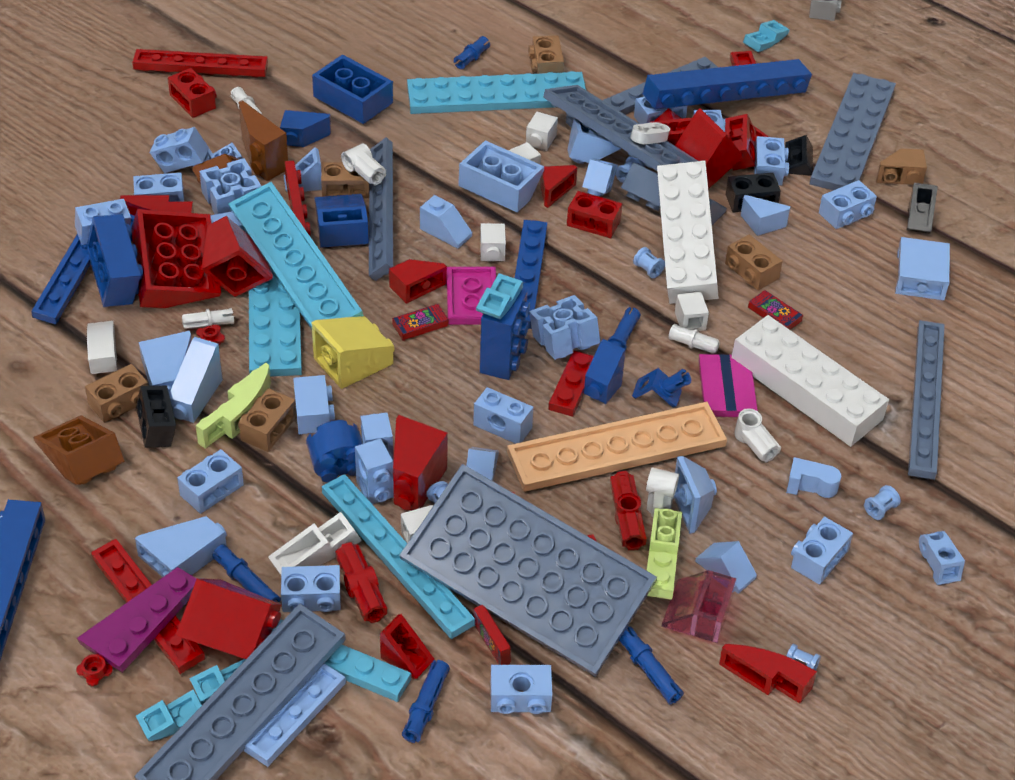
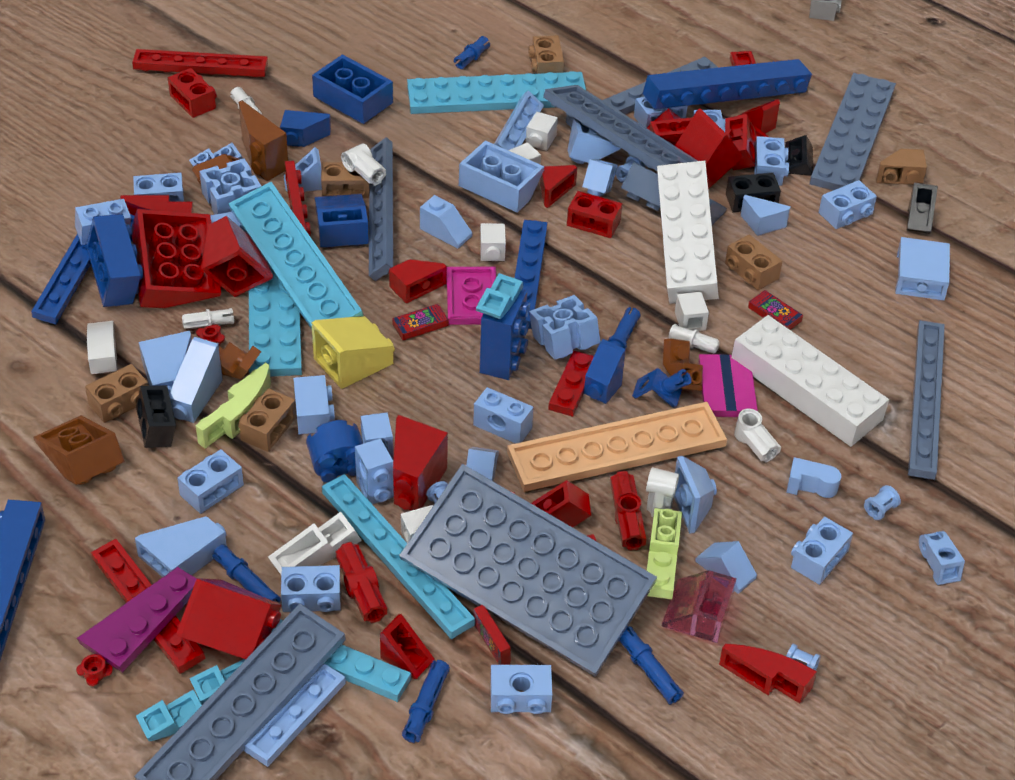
(179, 149): light blue brick -> none
(235, 361): none -> dark orange slope
(514, 131): none -> light blue plate
(566, 503): none -> red slope
(650, 133): white beam -> none
(650, 263): light blue bush -> none
(676, 357): none -> dark orange slope
(764, 116): none -> red slope
(767, 36): medium azure slope -> none

